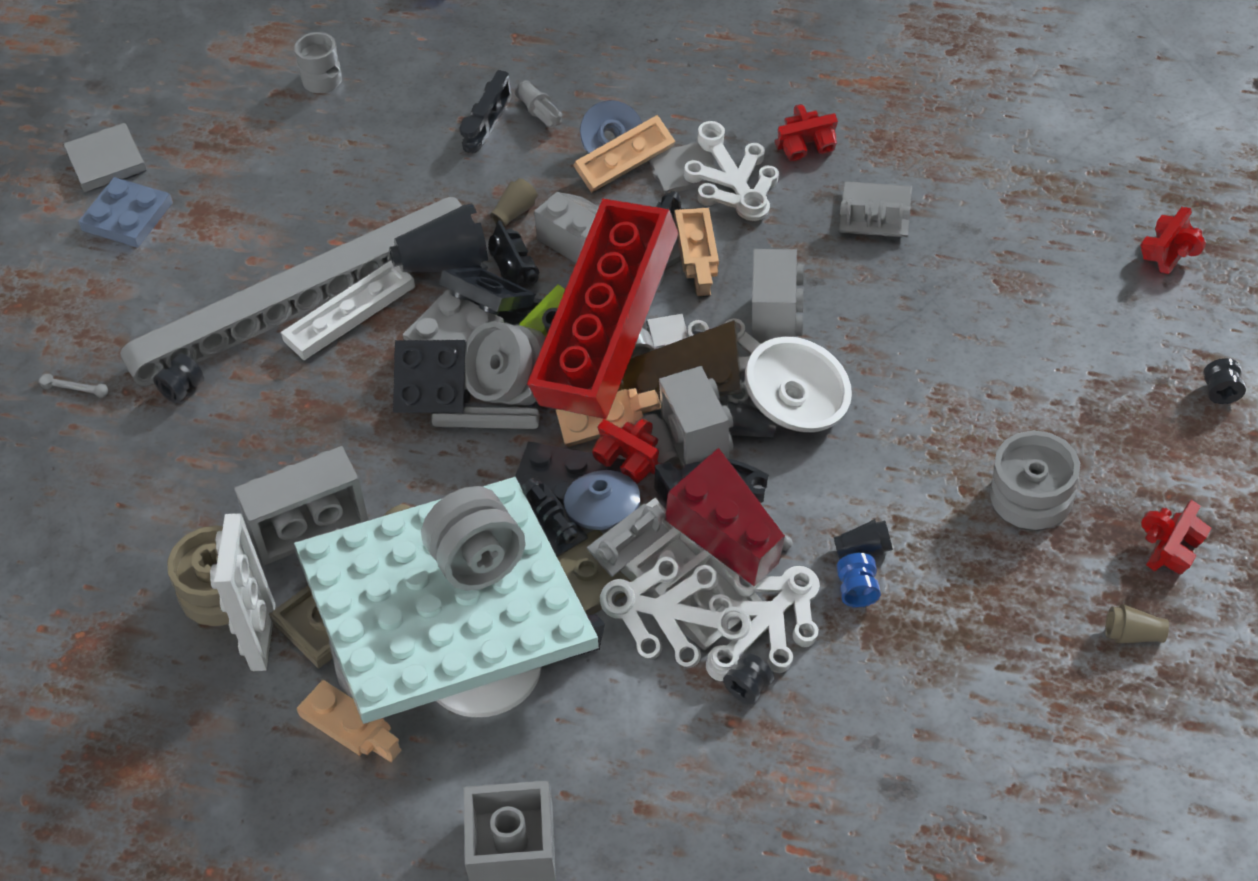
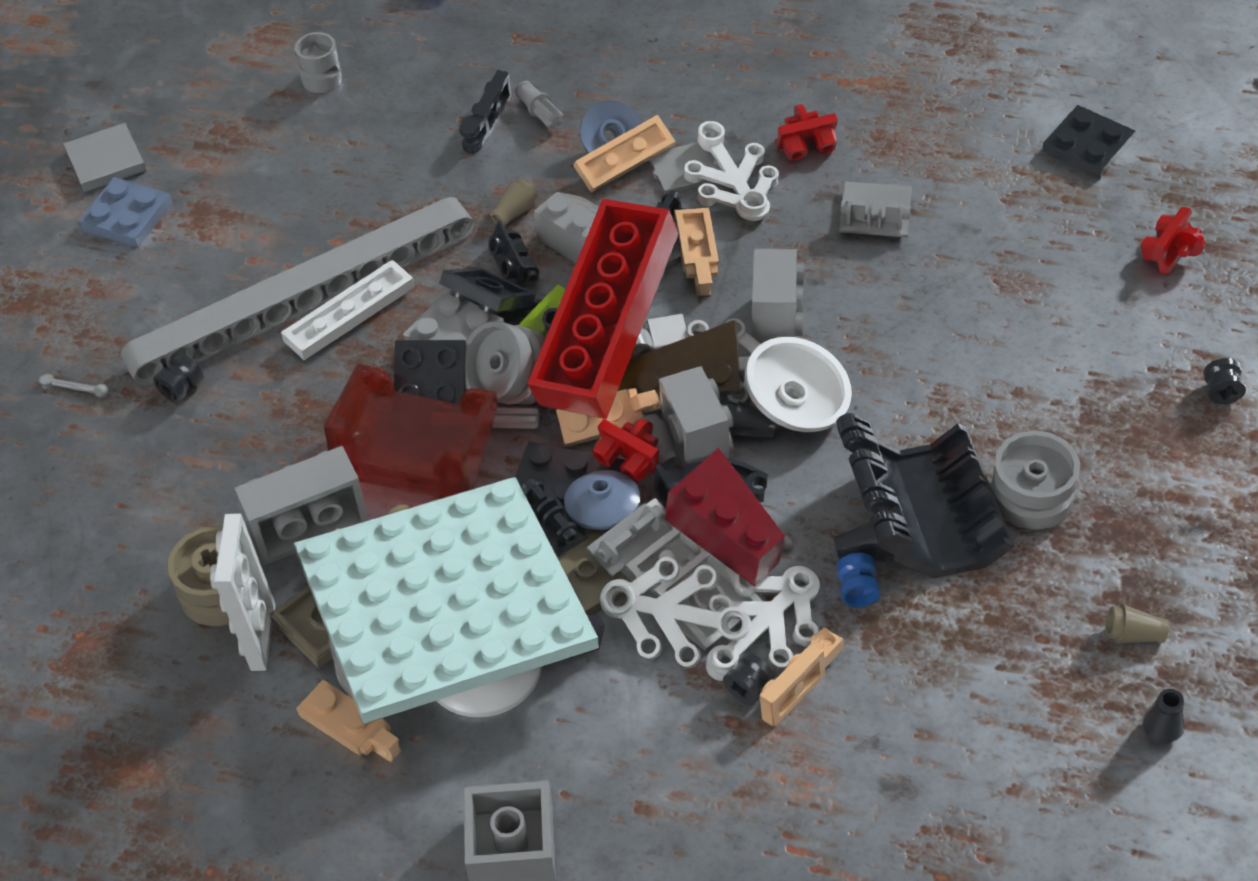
(409, 438): none -> clear red windscreen
(442, 244): black cone -> none
(472, 538): light grey wheel -> none
(799, 677): none -> light nougat hinge
(927, 500): none -> black hinge
(1088, 141): none -> black plate
(1165, 718): none -> black cone
(1170, 533): red hips -> none

